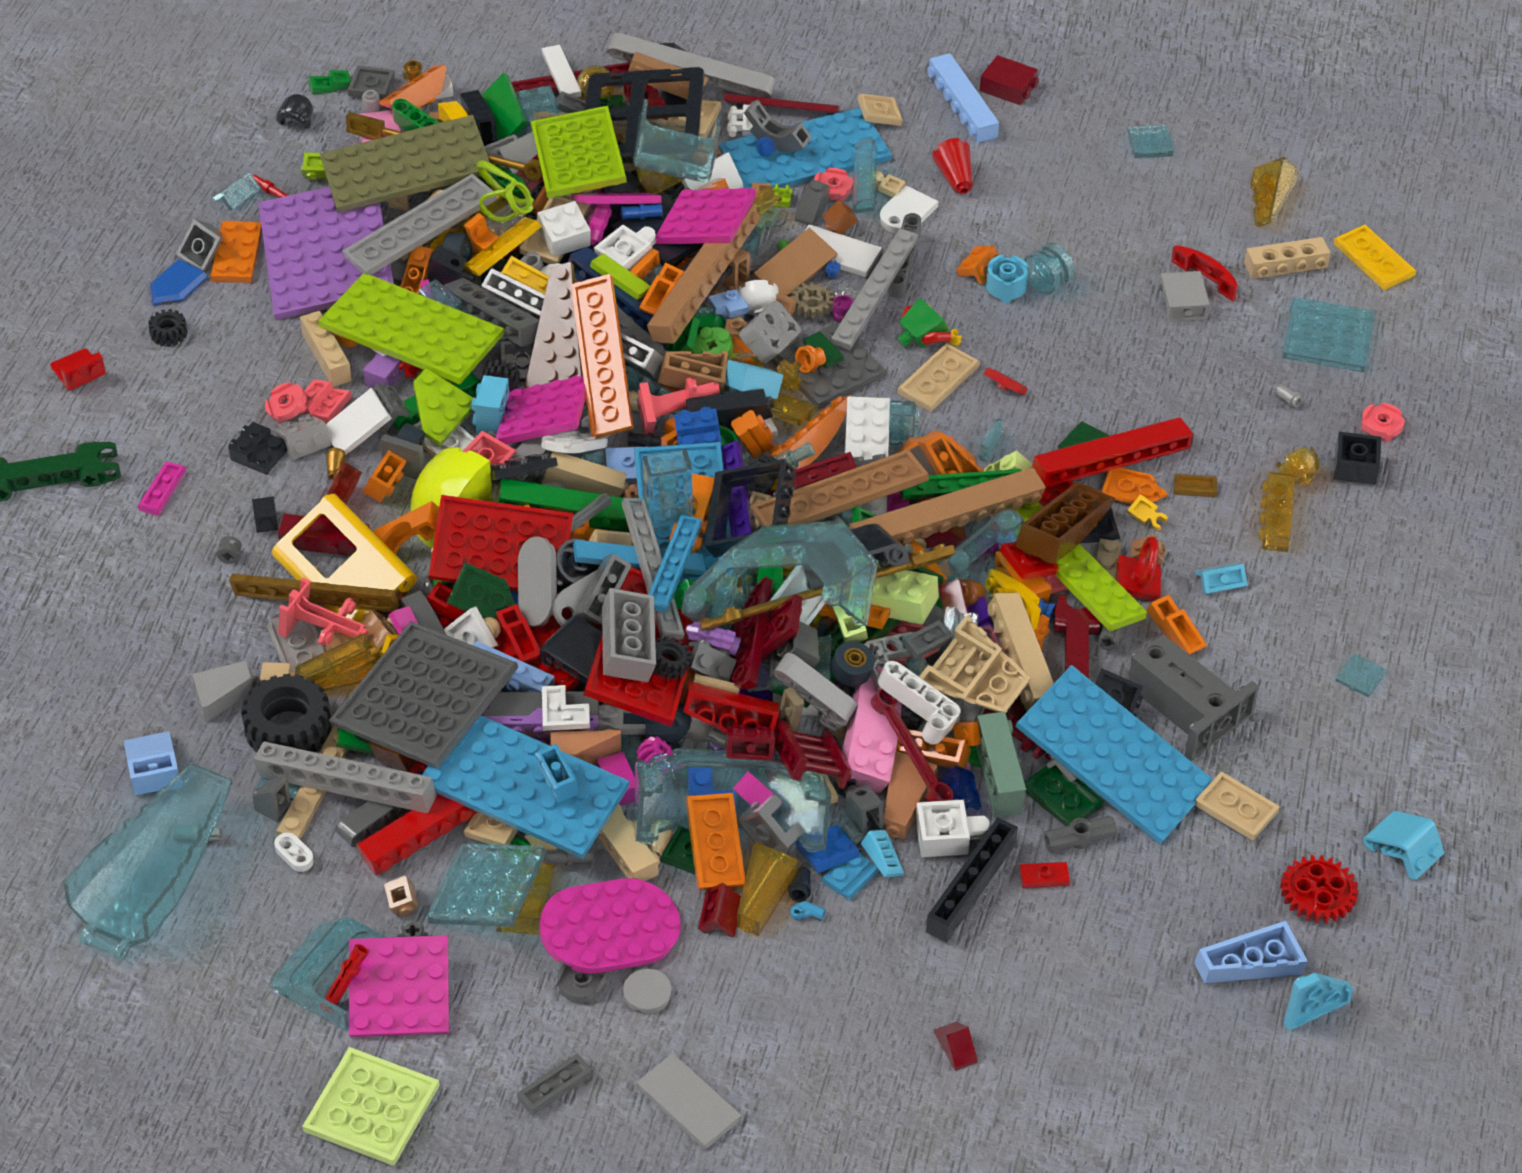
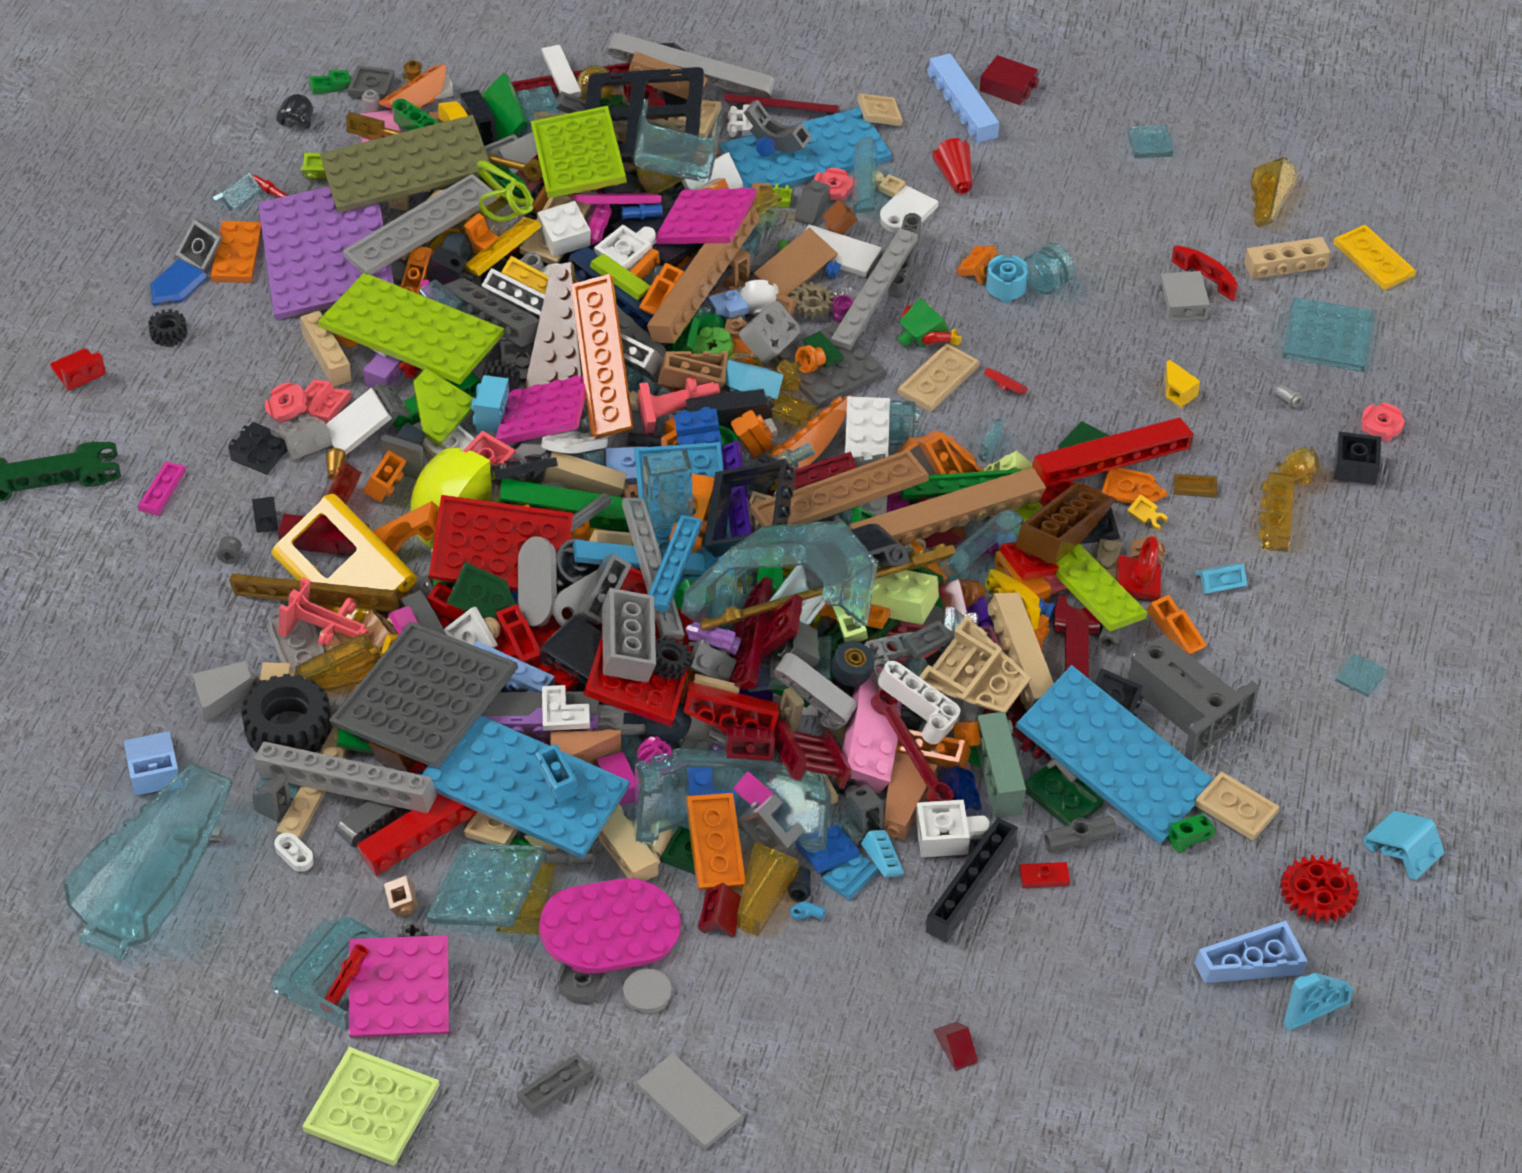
(1179, 384): none -> yellow slope
(1190, 831): none -> green leg

